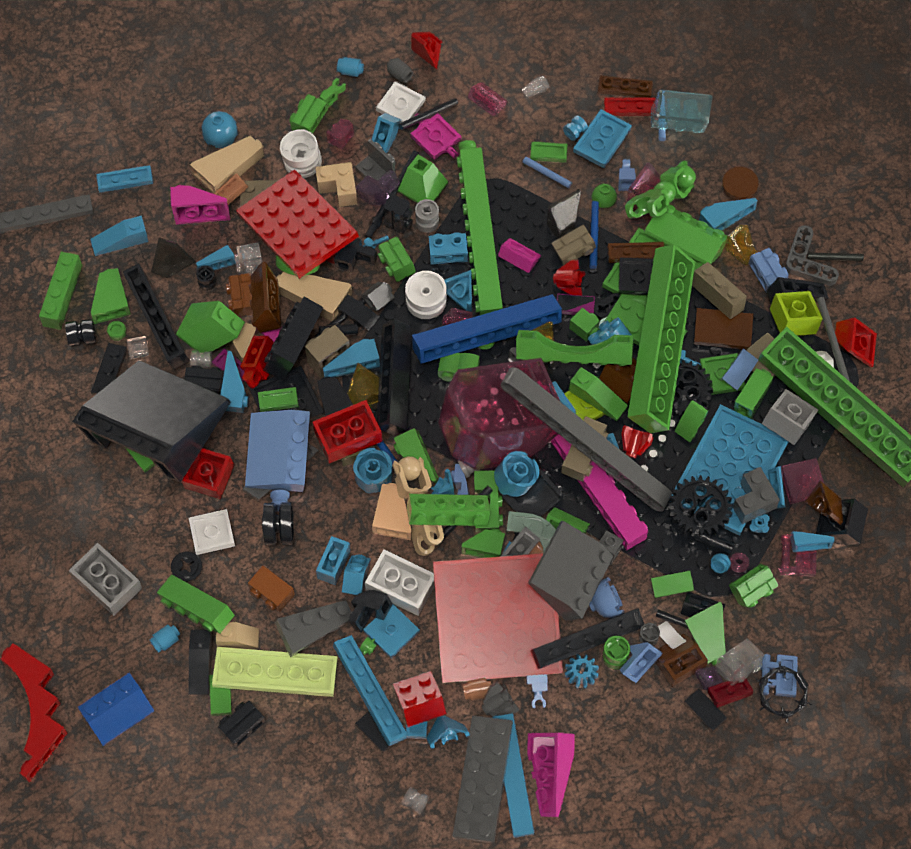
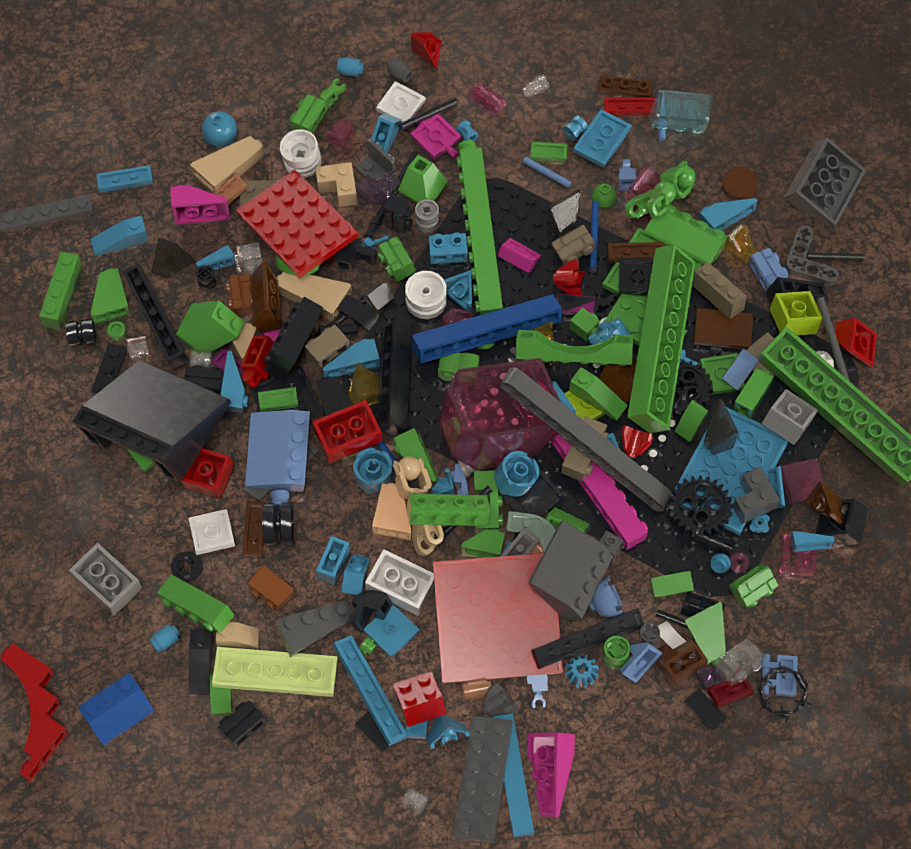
(253, 533): none -> reddish brown tile
(467, 131): none -> dark azure bush
(721, 430): none -> clear smoke slope
(825, 182): none -> dark grey slope

